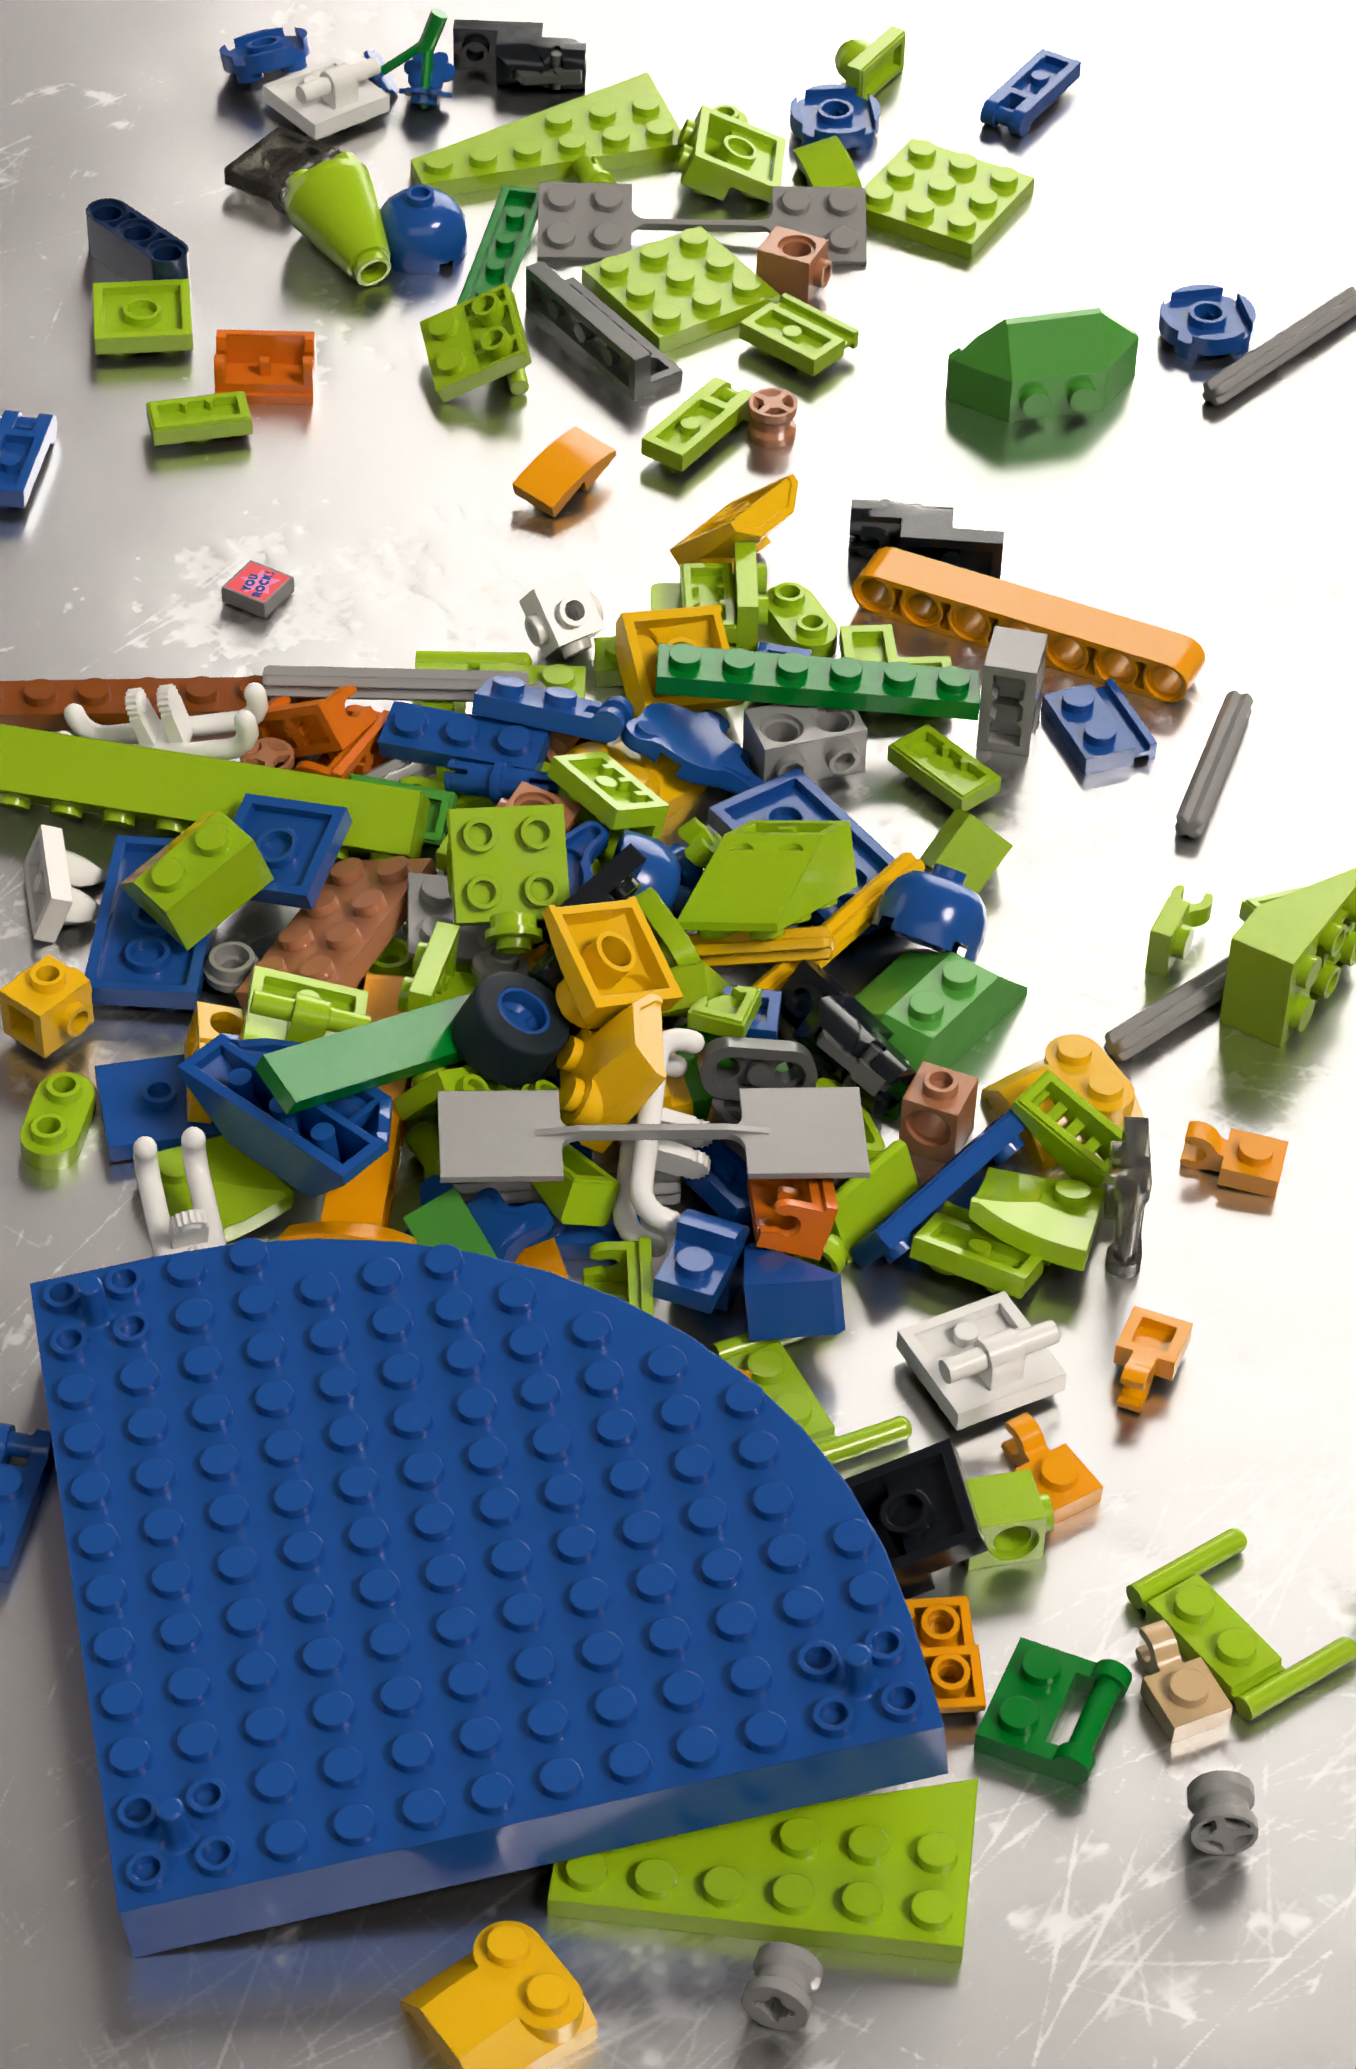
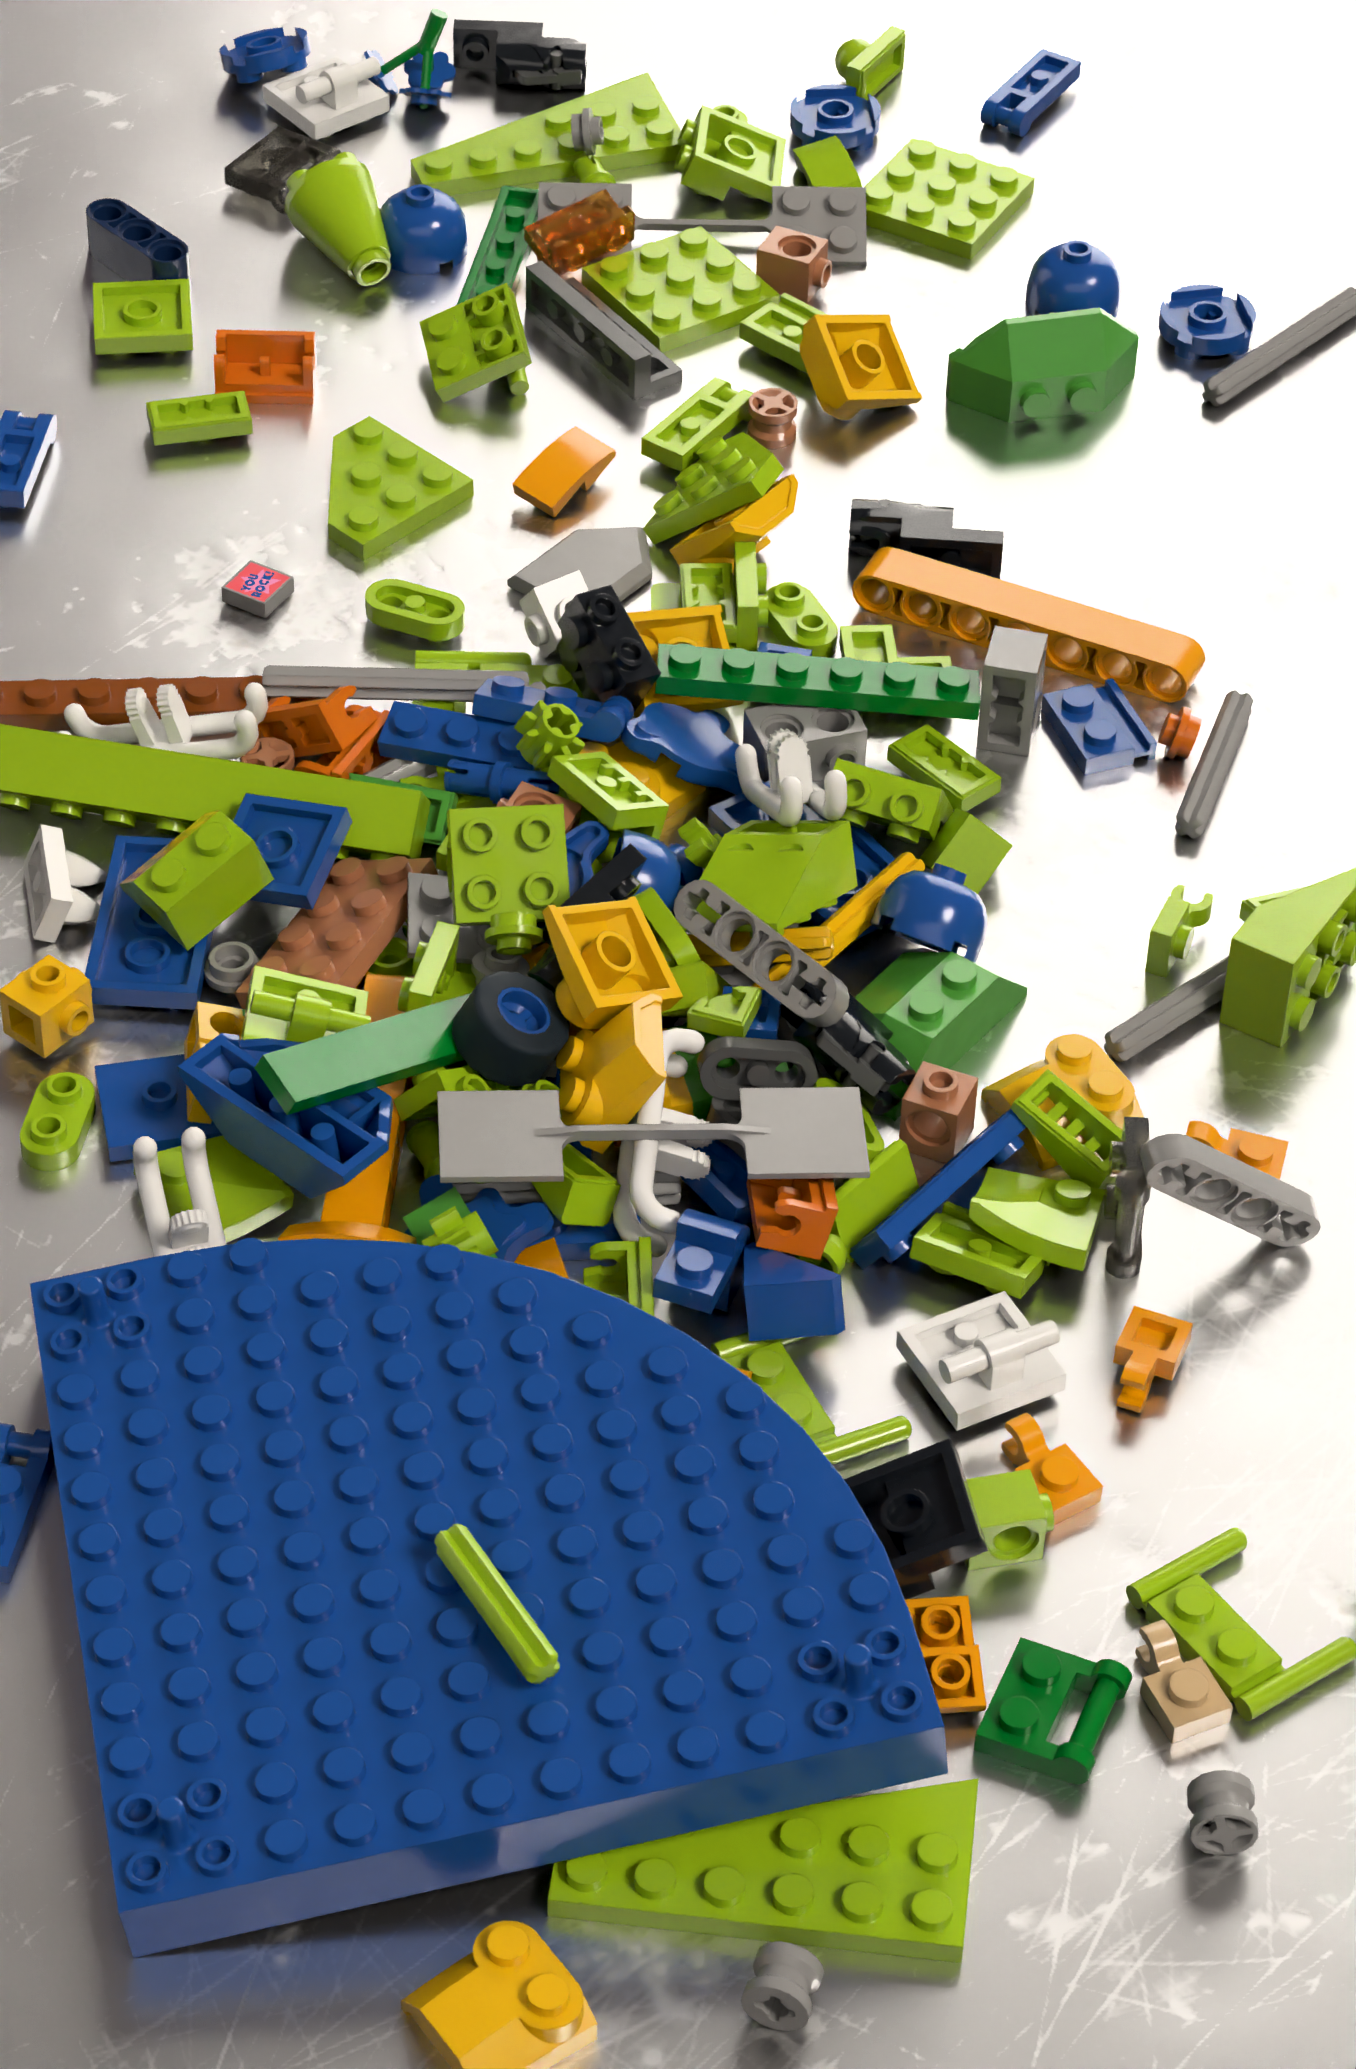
(386, 488): none -> lime plate
(415, 609): none -> lime plate
(465, 1233): none -> lime gear
(497, 1604): none -> lime axle
(548, 733): none -> lime gear
(581, 232): none -> clear orange bracket
(586, 131): none -> light grey plate
(601, 554): none -> light grey tile
(605, 648): none -> black plate
(721, 480): none -> lime plate
(760, 952): none -> light grey beam
(789, 781): none -> white piece
(856, 364): none -> yellow slope
(893, 801): none -> lime plate
(1073, 279): none -> blue cylinder
(1179, 733): none -> orange plate
(1227, 1196): none -> light grey beam

